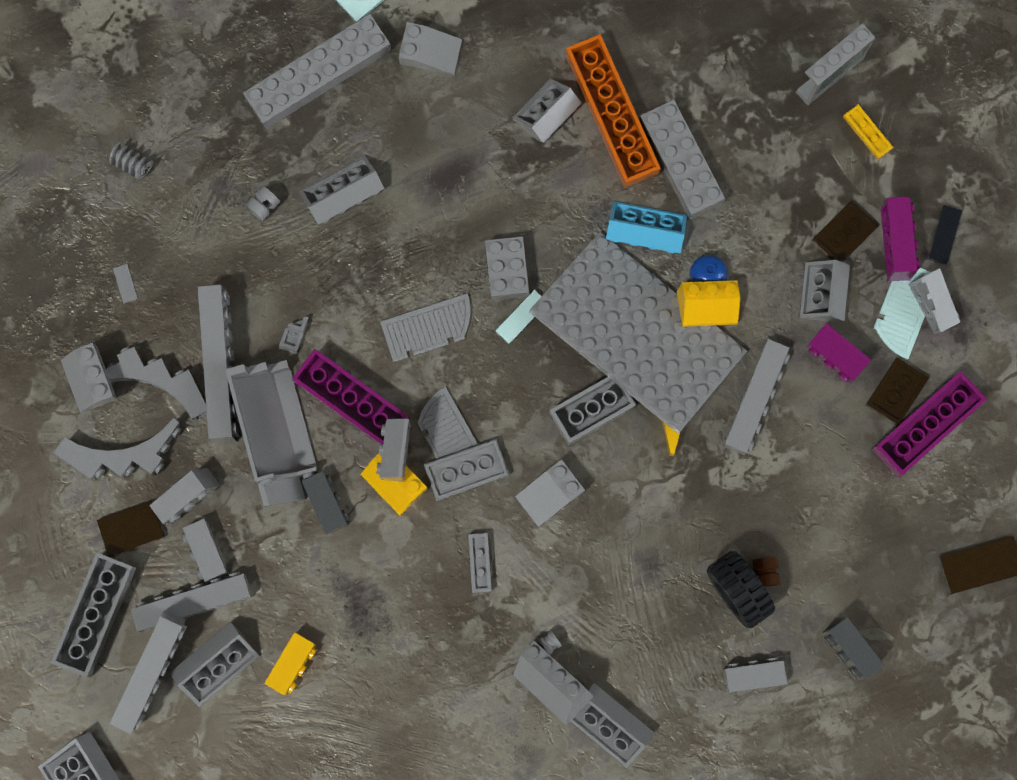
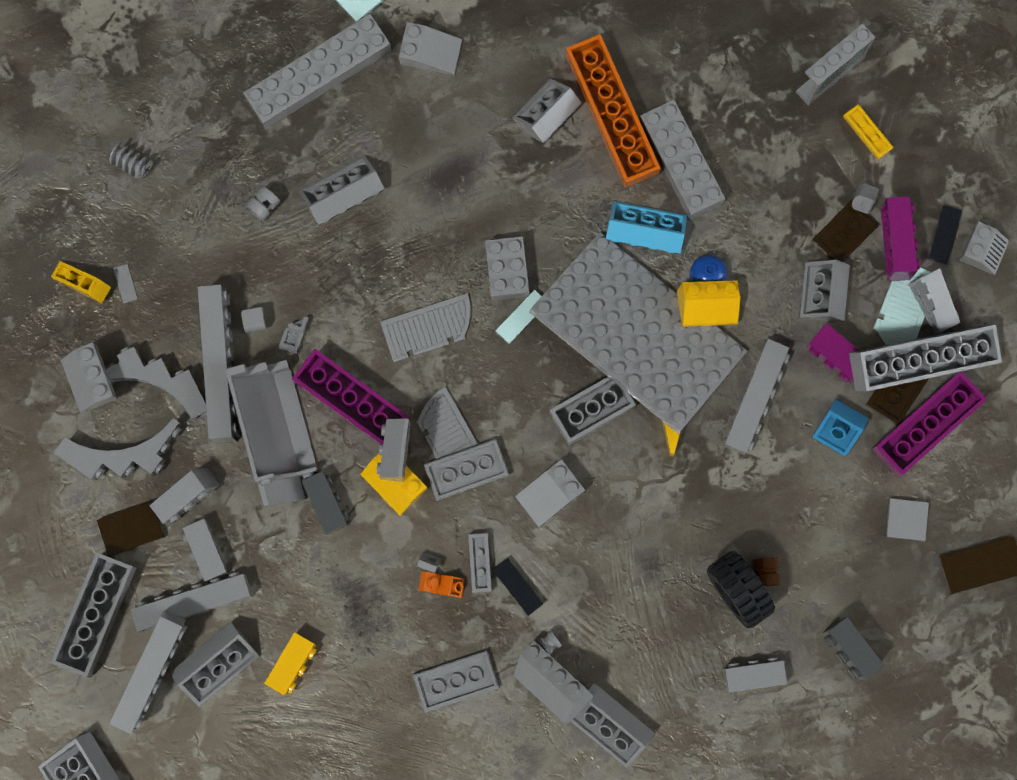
(81, 282): none -> yellow slope
(253, 319): none -> light grey piece
(428, 562): none -> light grey plate
(441, 584): none -> orange slope
(455, 681): none -> light grey tile
(517, 587): none -> black tile
(840, 427): none -> dark azure slope
(864, 198): none -> light grey piece
(907, 519): none -> light grey tile
(925, 358): none -> light grey brick
(984, 248): none -> light grey slope

